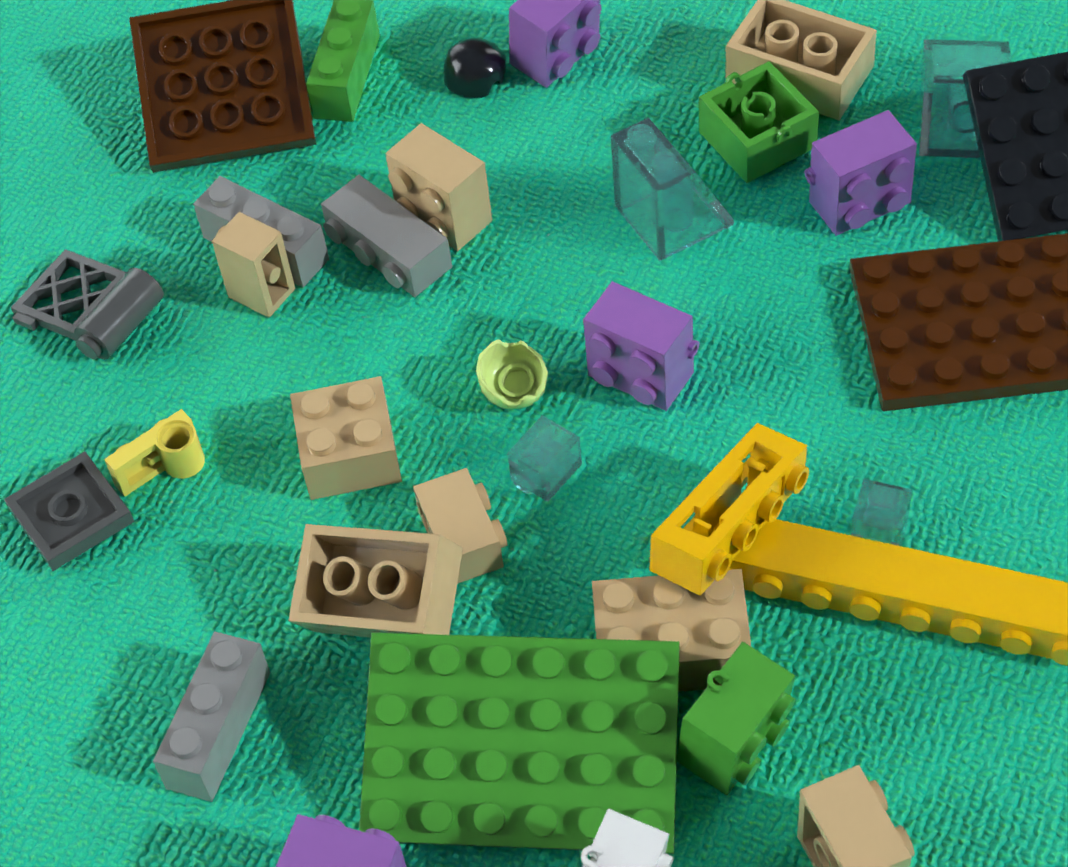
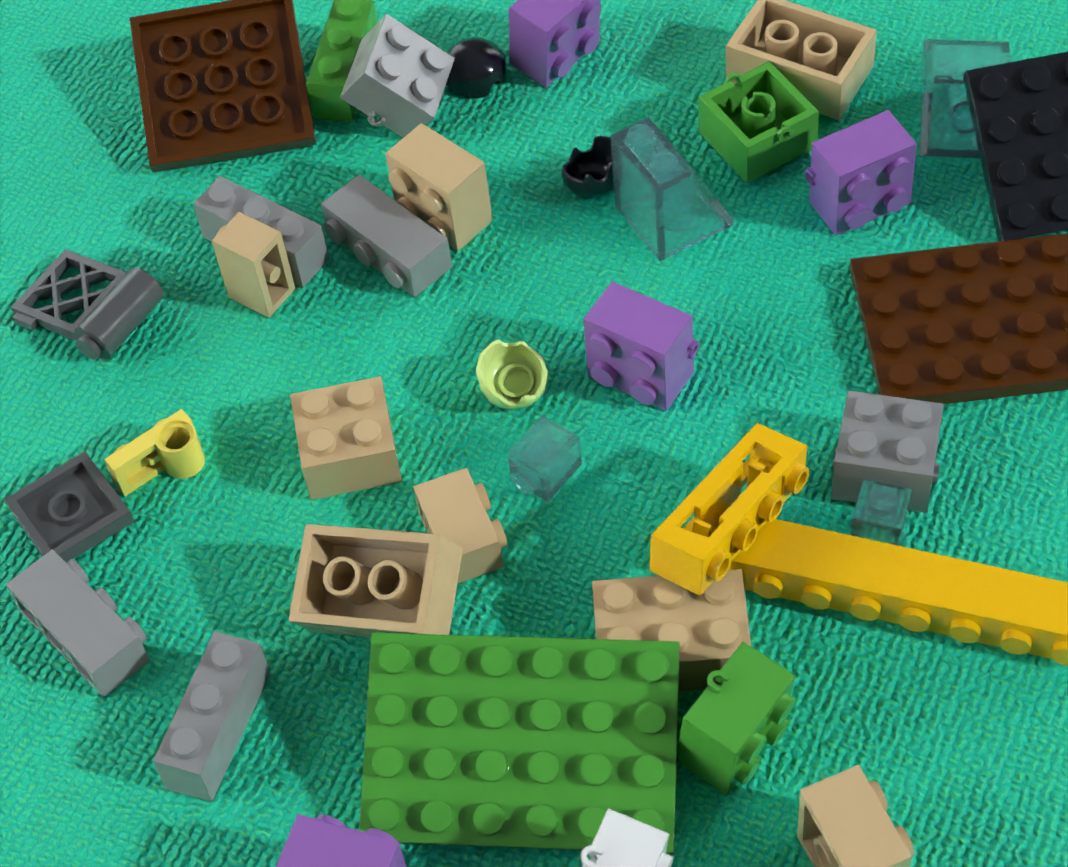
(80, 621): none -> light grey brick
(397, 77): none -> light grey brick
(590, 171): none -> black hair
(887, 443): none -> light grey brick

